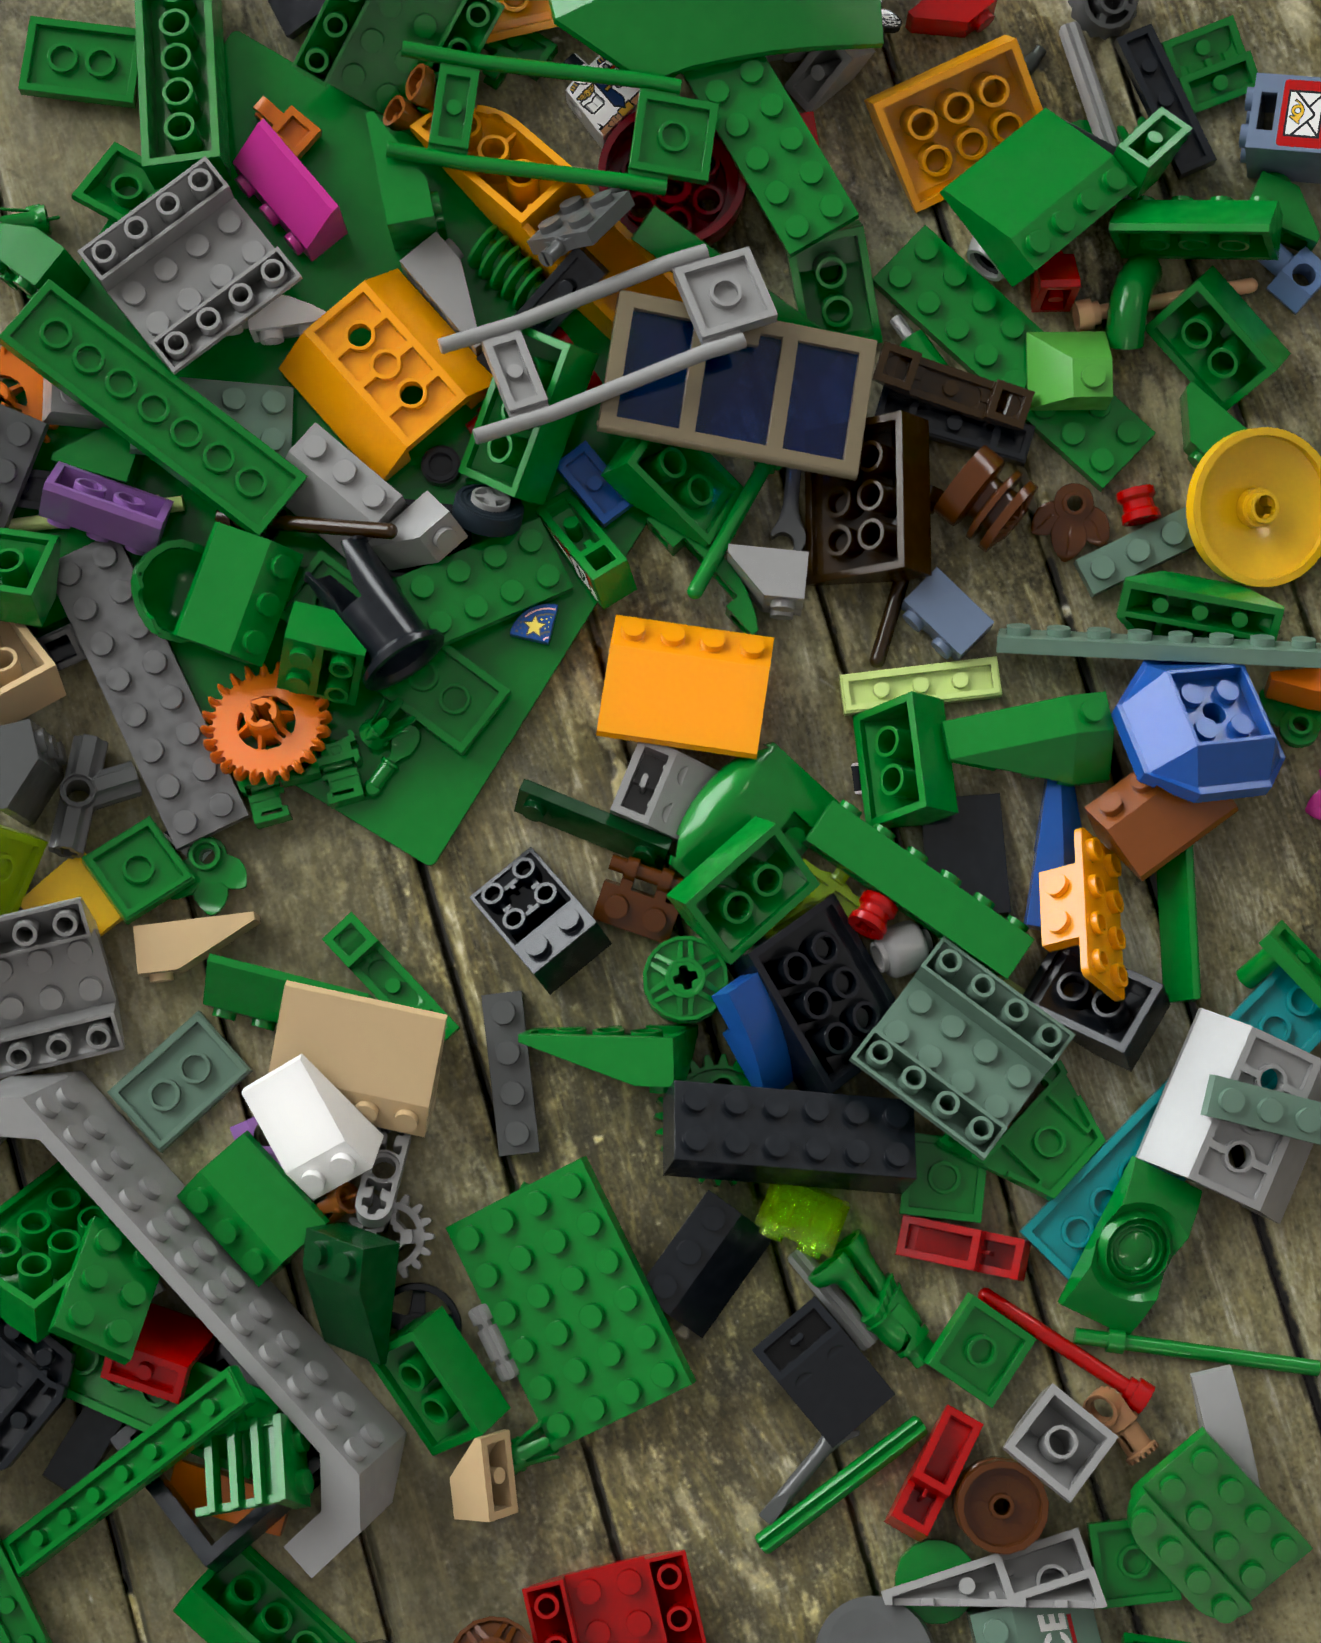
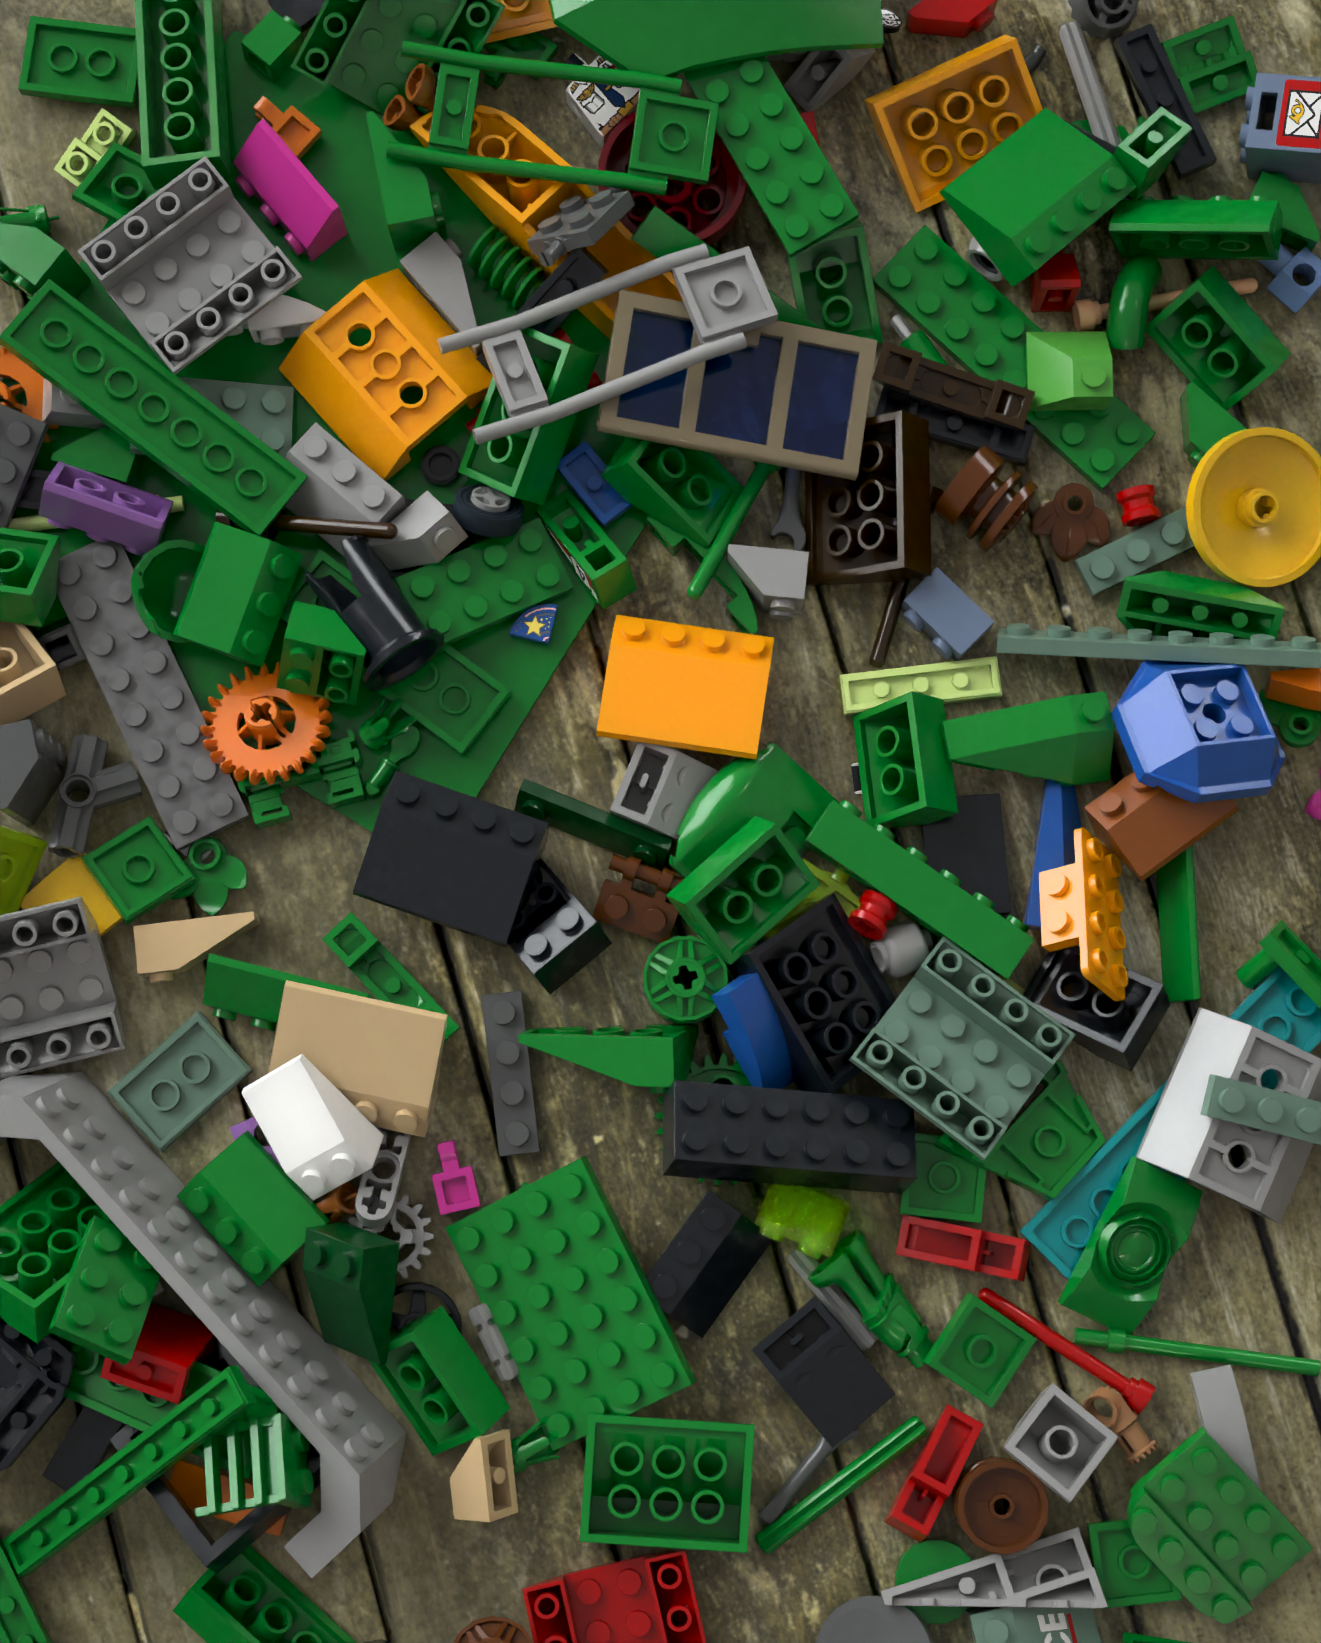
(85, 153): none -> yellowish green slope
(272, 45): none -> green brick
(451, 858): none -> black slope
(454, 1186): none -> dark pink plate
(667, 1483): none -> green slope

